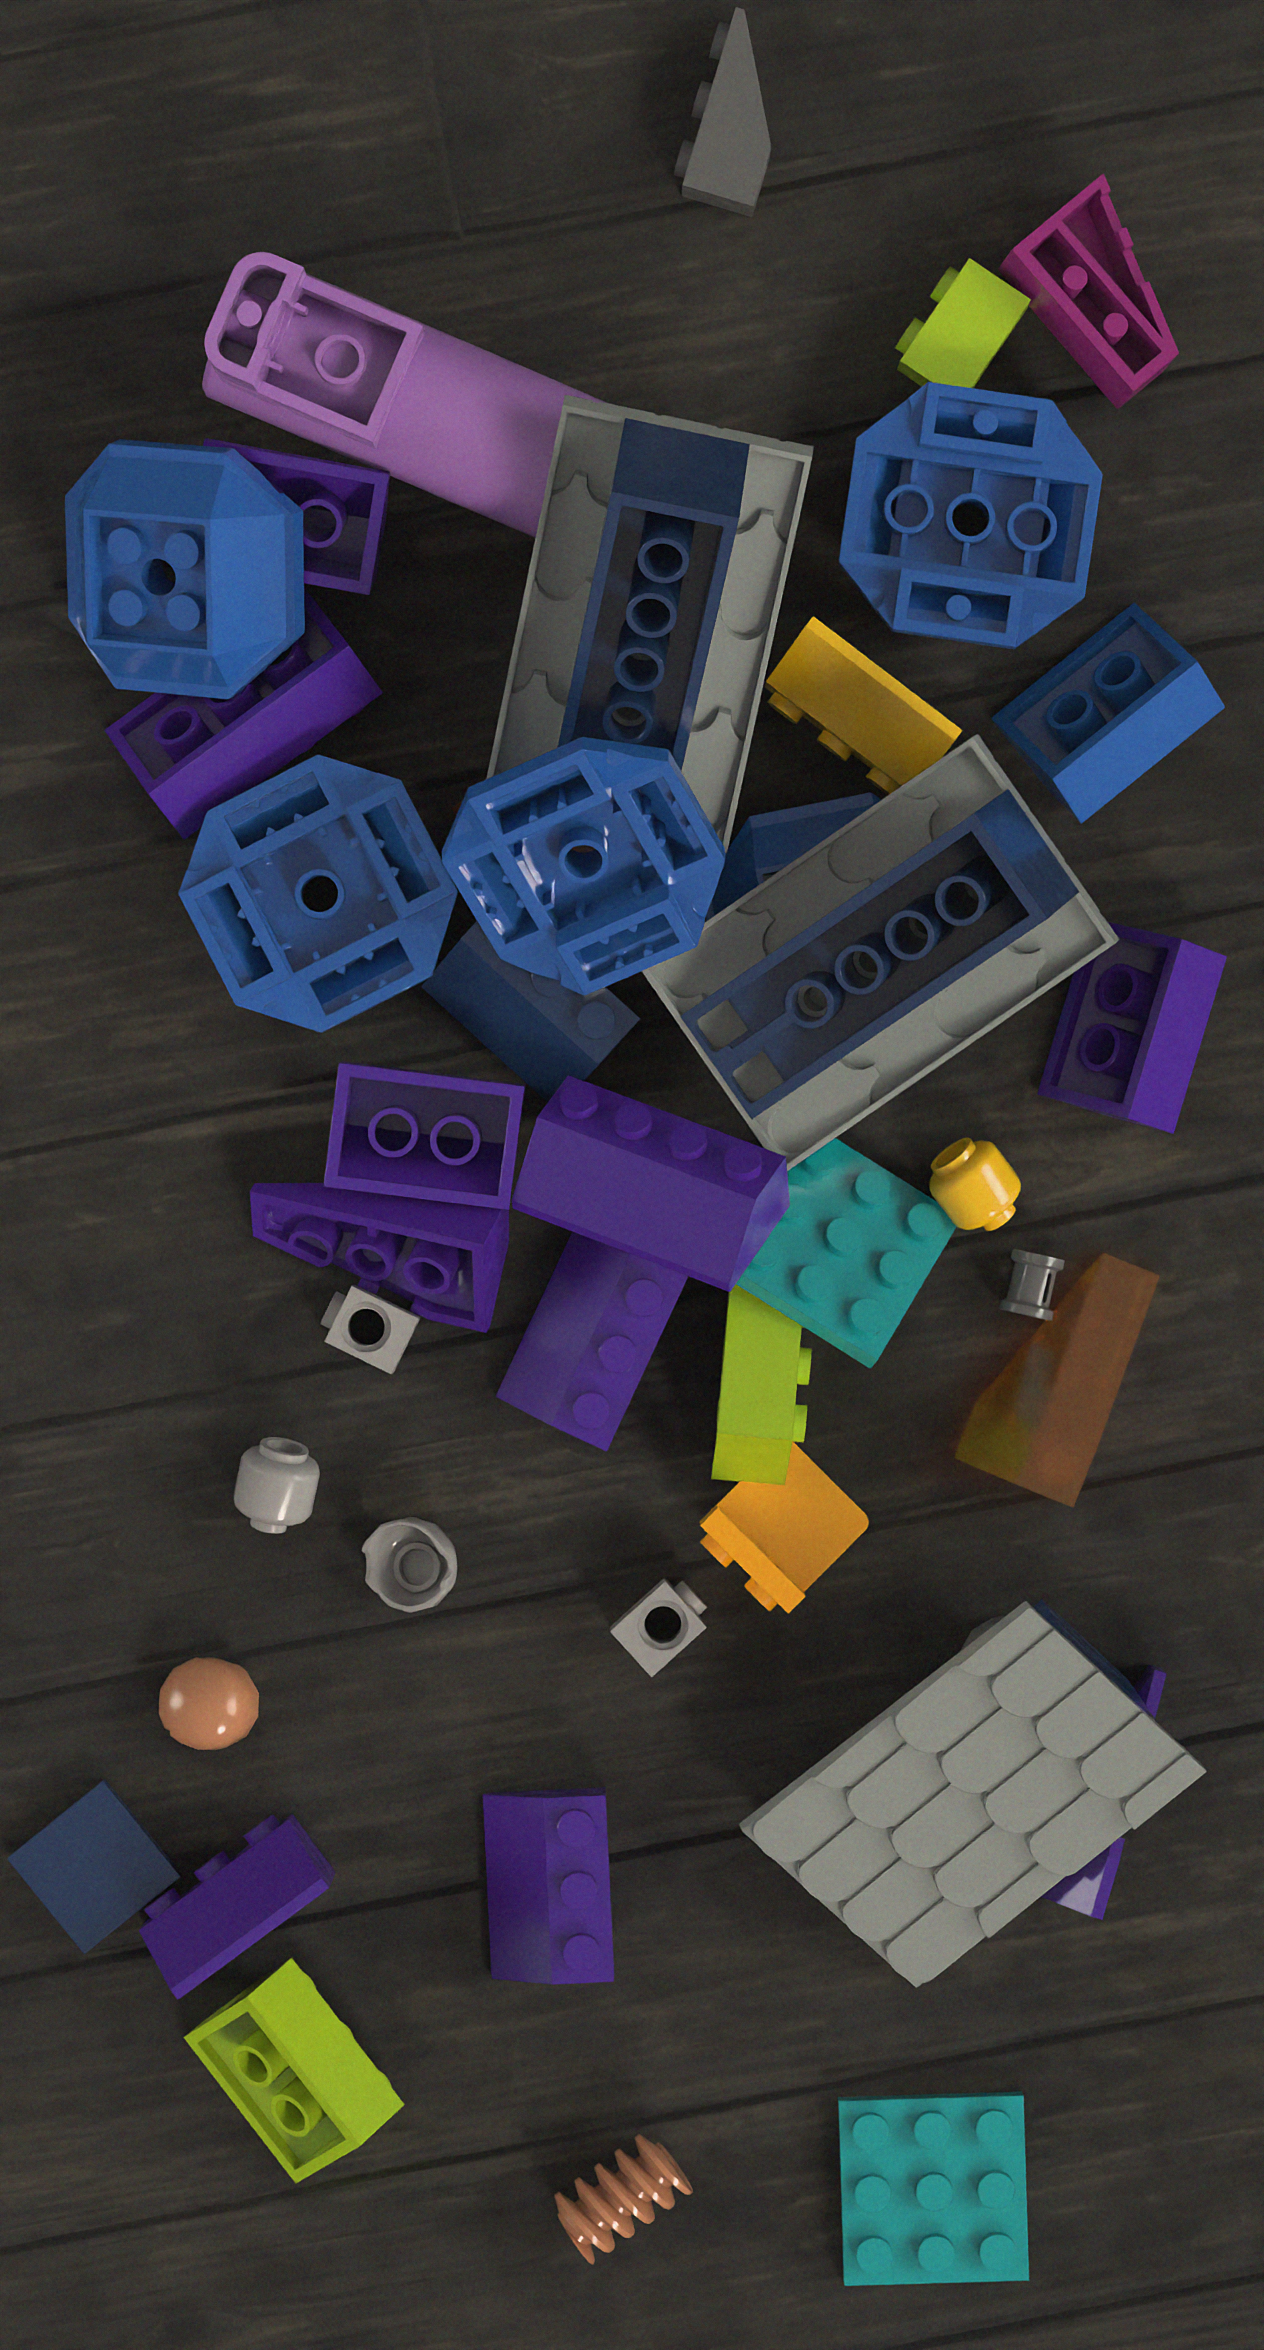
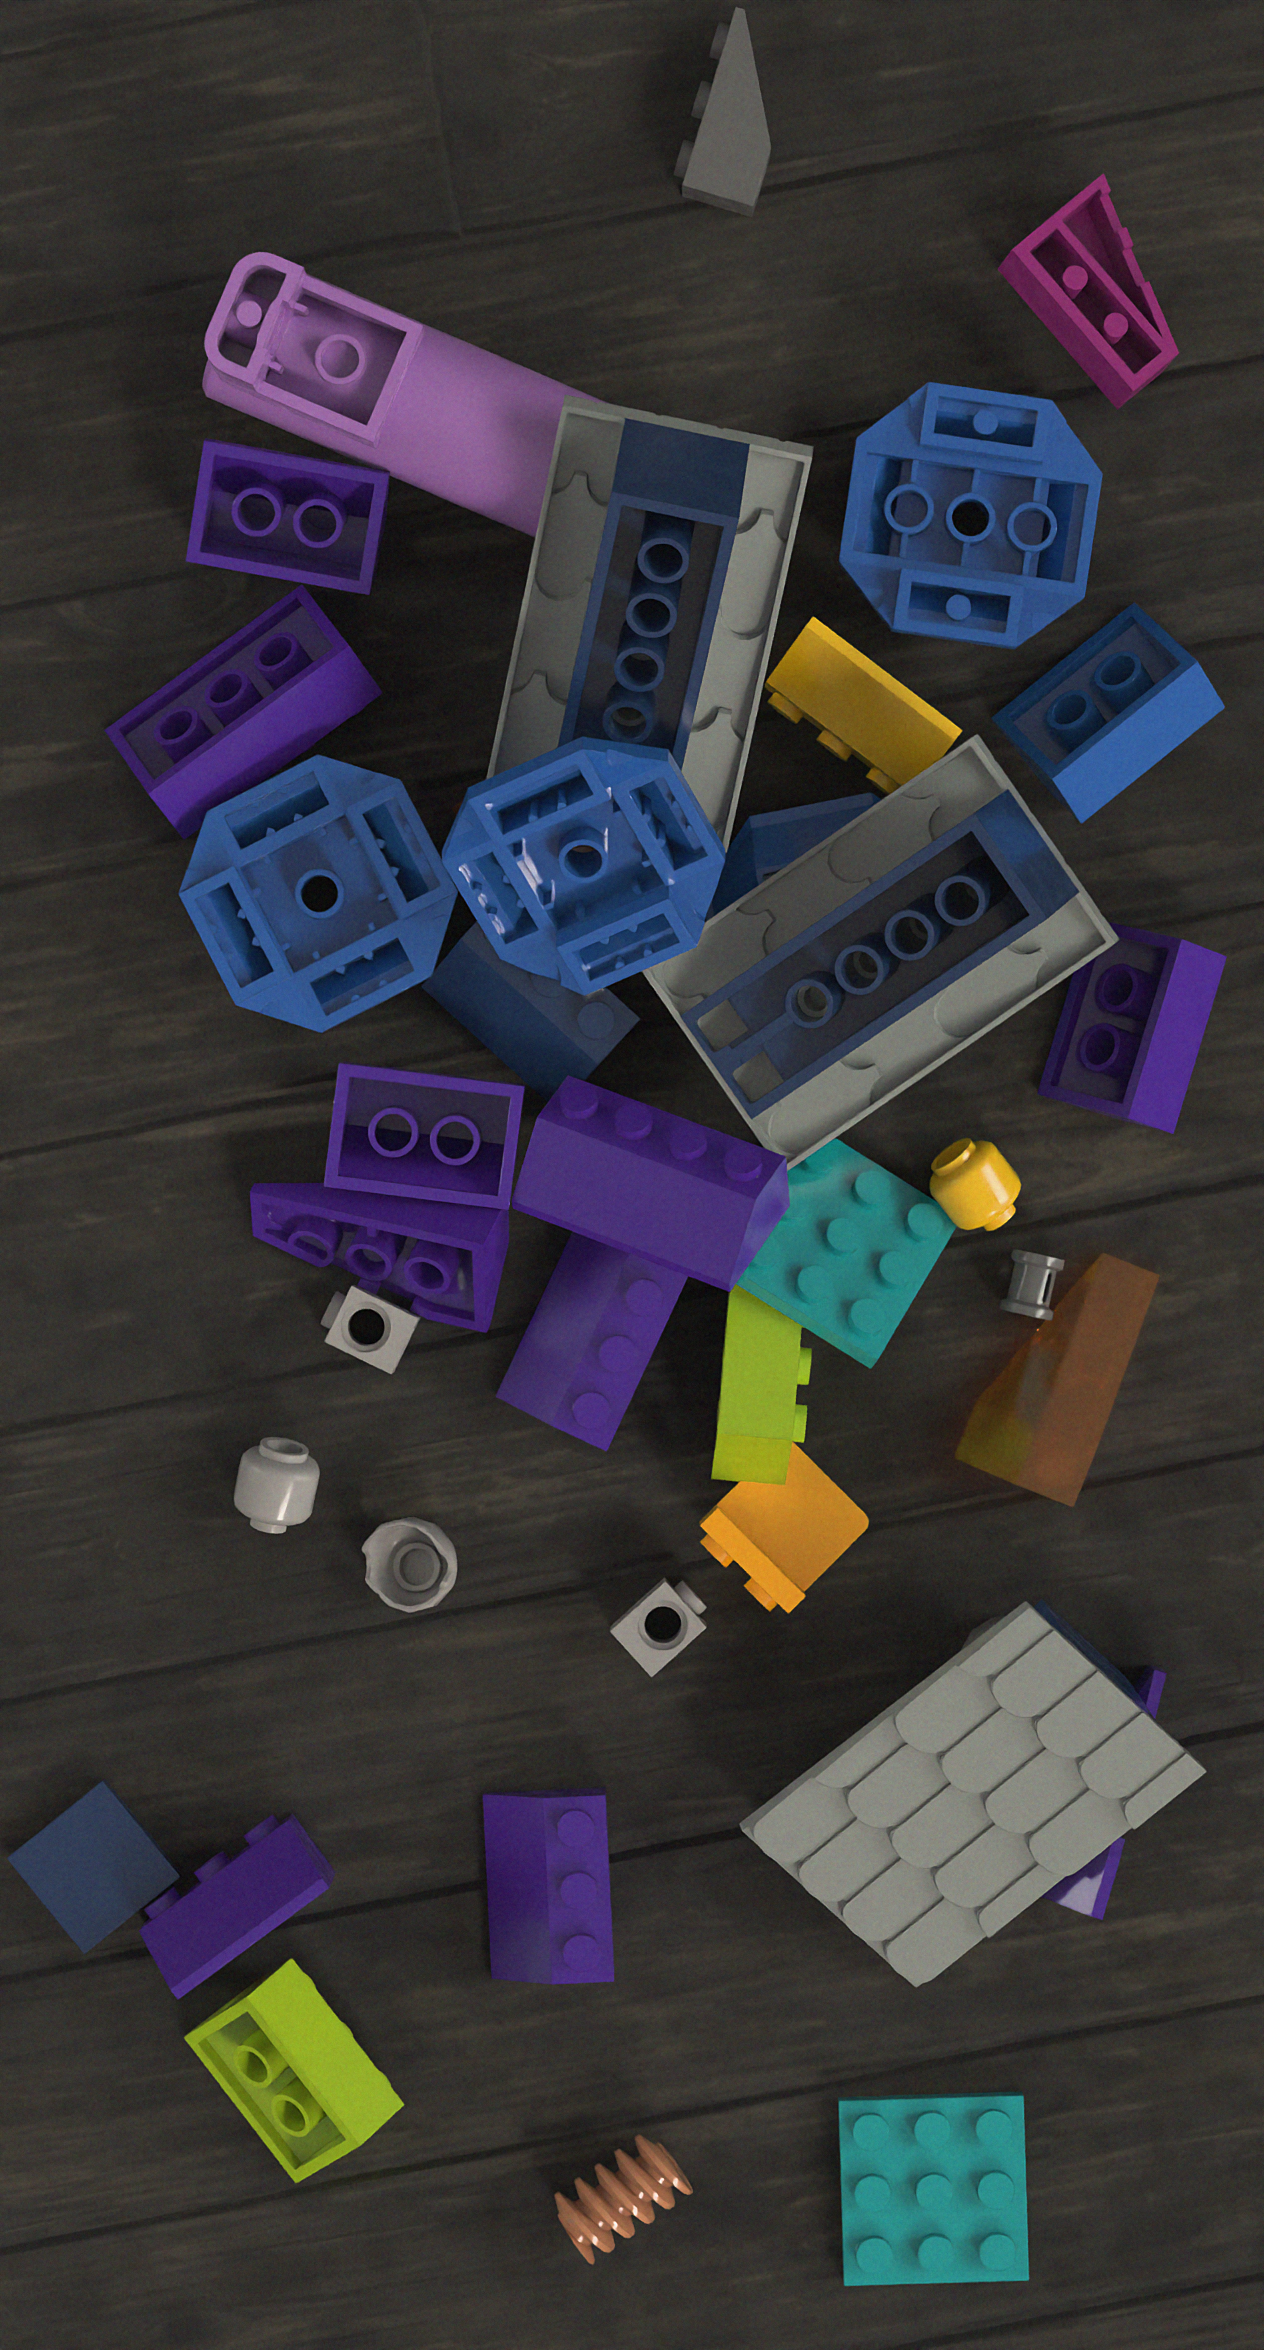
(208, 1703): nougat hair -> none
(232, 559): blue piece -> none
(964, 329): lime brick -> none

